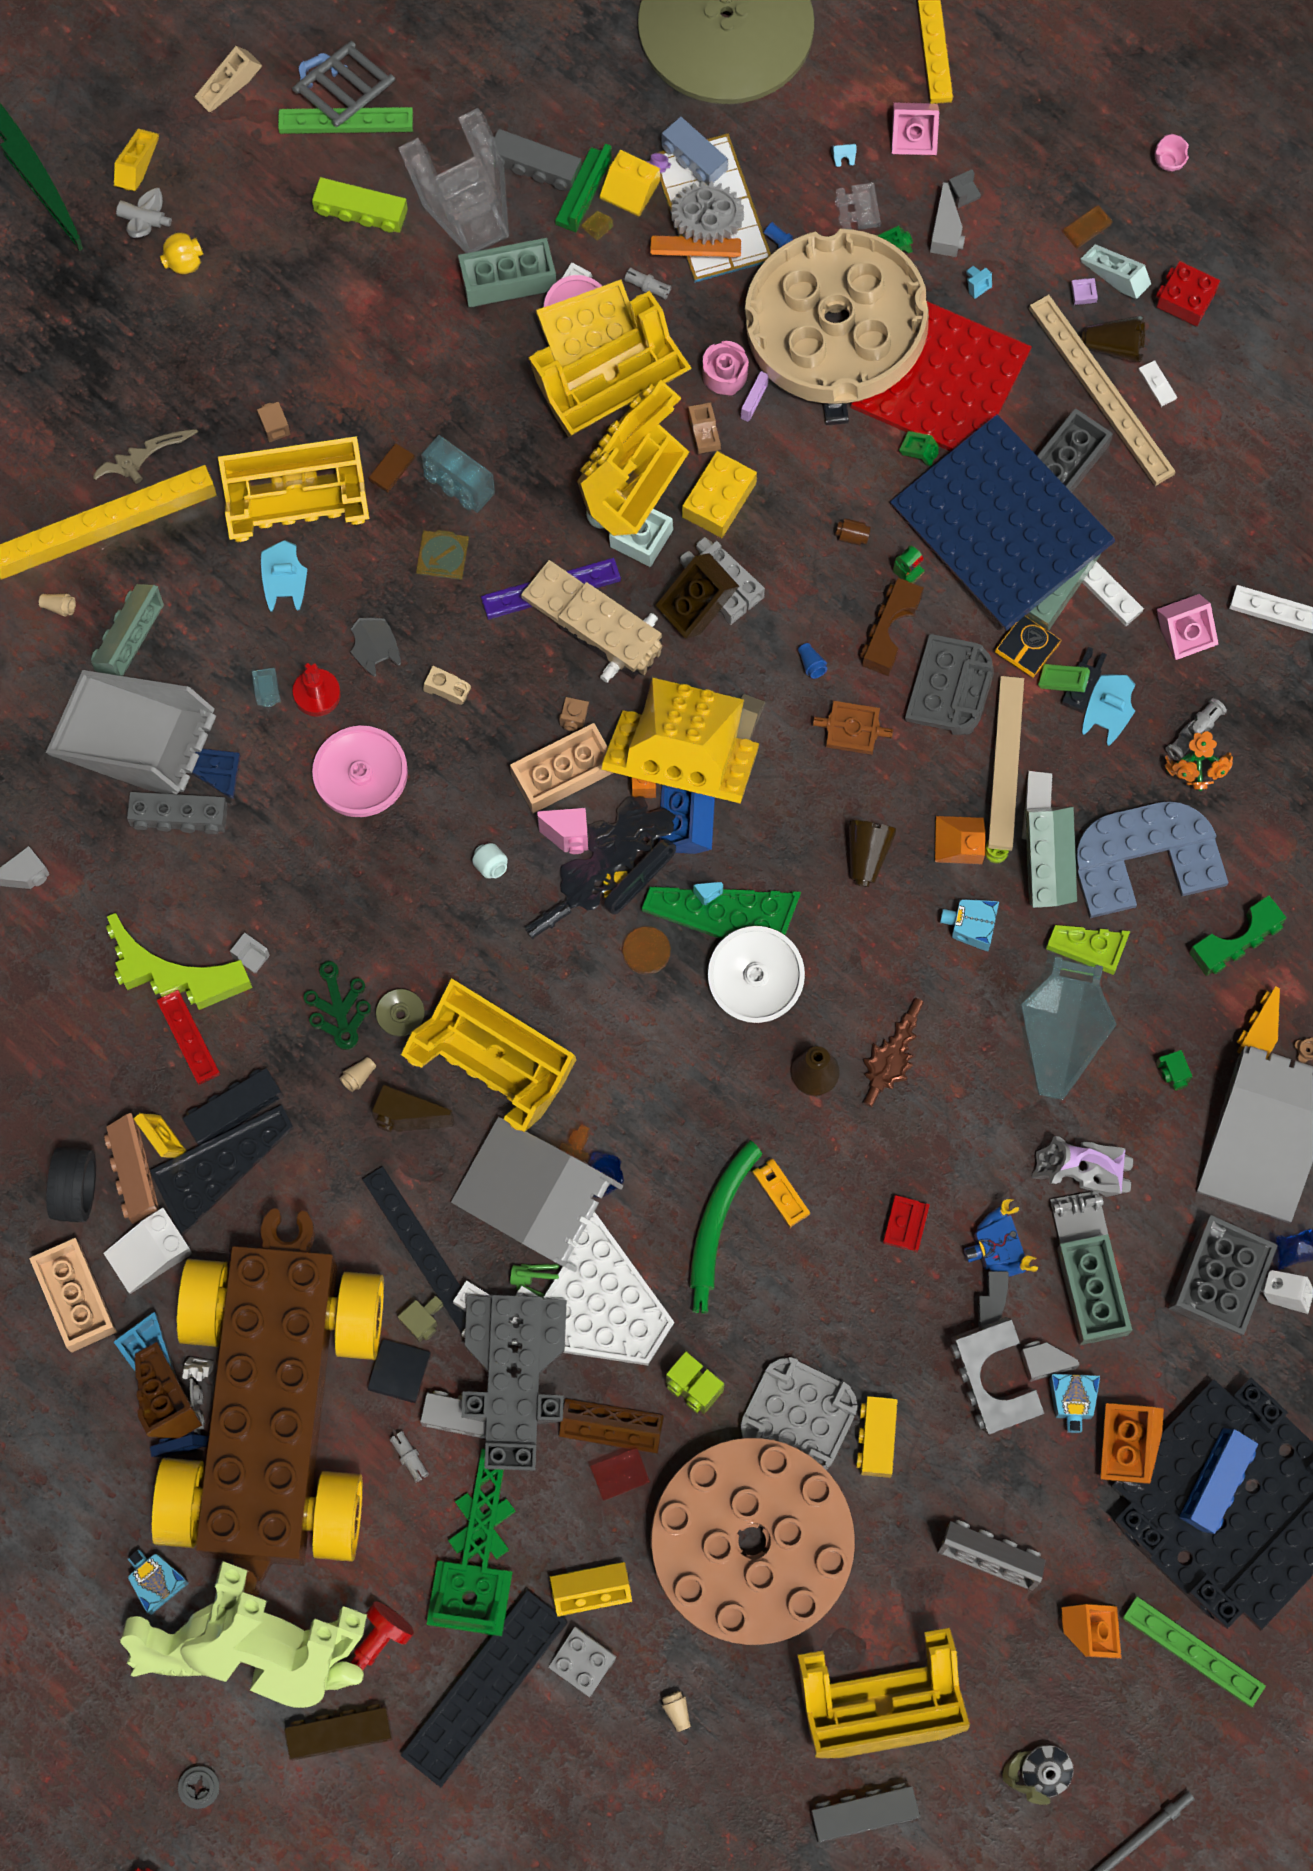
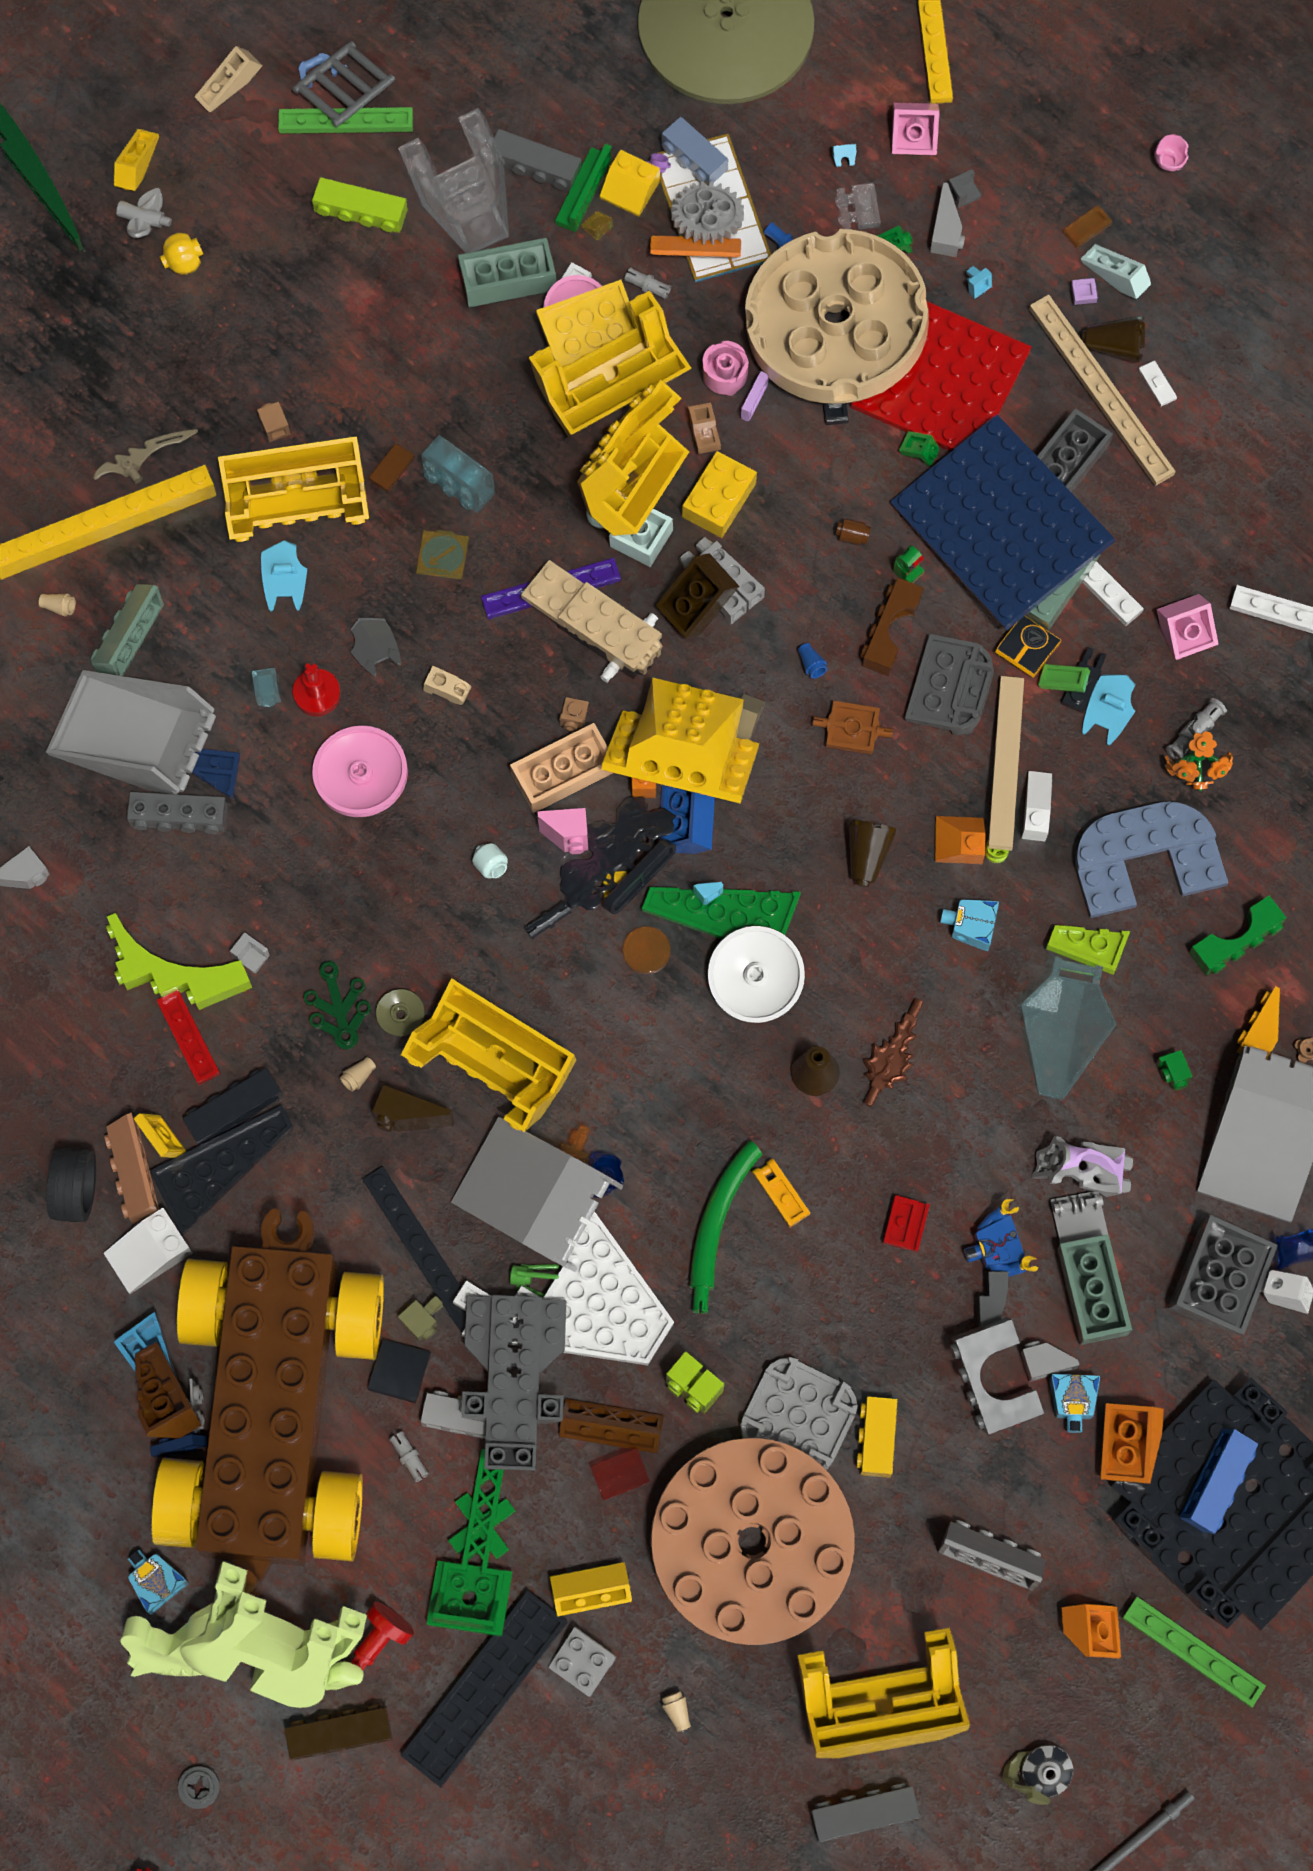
(73, 1295): light nougat brick -> none
(197, 1368): white plate -> none
(1051, 856): sand green slope -> none
(1187, 293): red brick -> none

